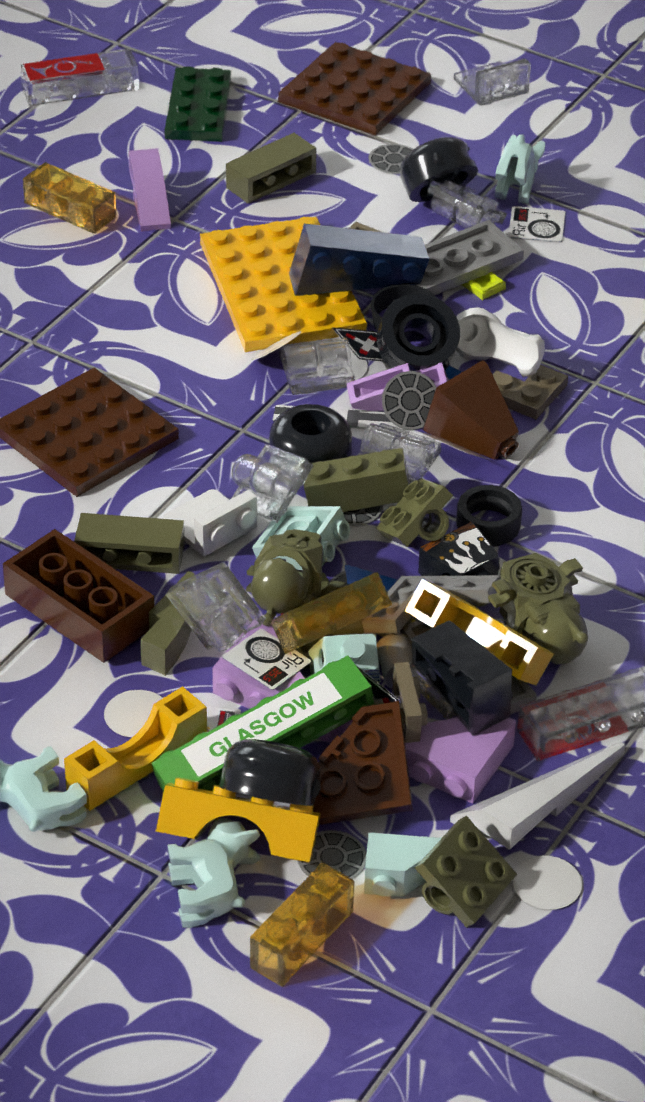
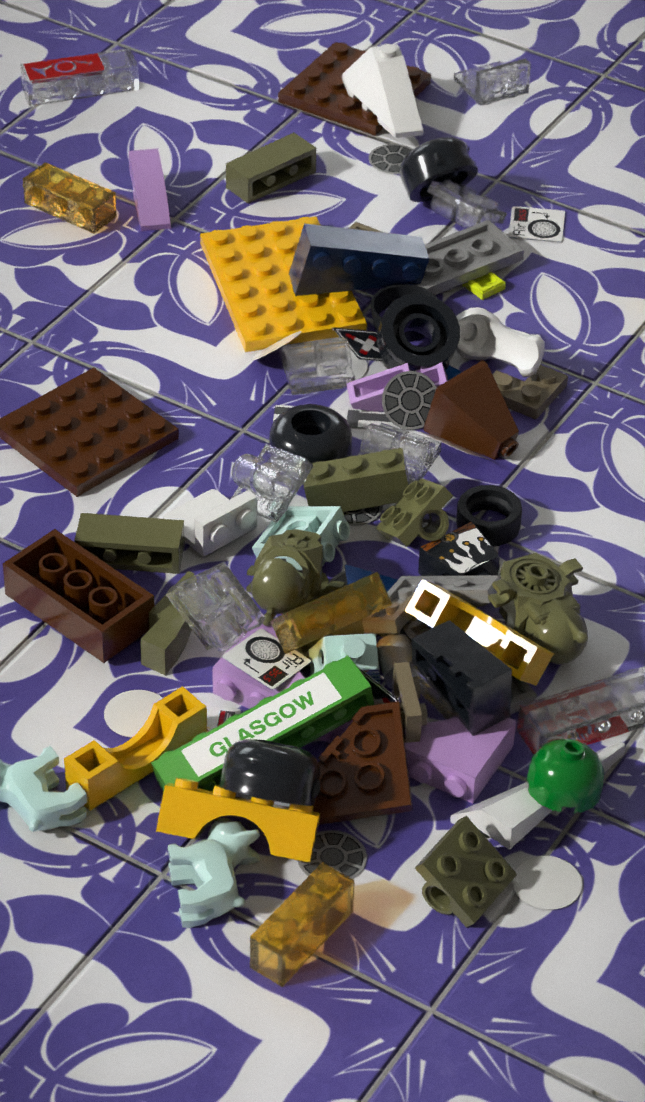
(198, 104): dark green plate -> none
(385, 89): none -> white wedge
(393, 861): light aqua slope -> none
(518, 167): light aqua animal -> none
(566, 776): none -> green cylinder

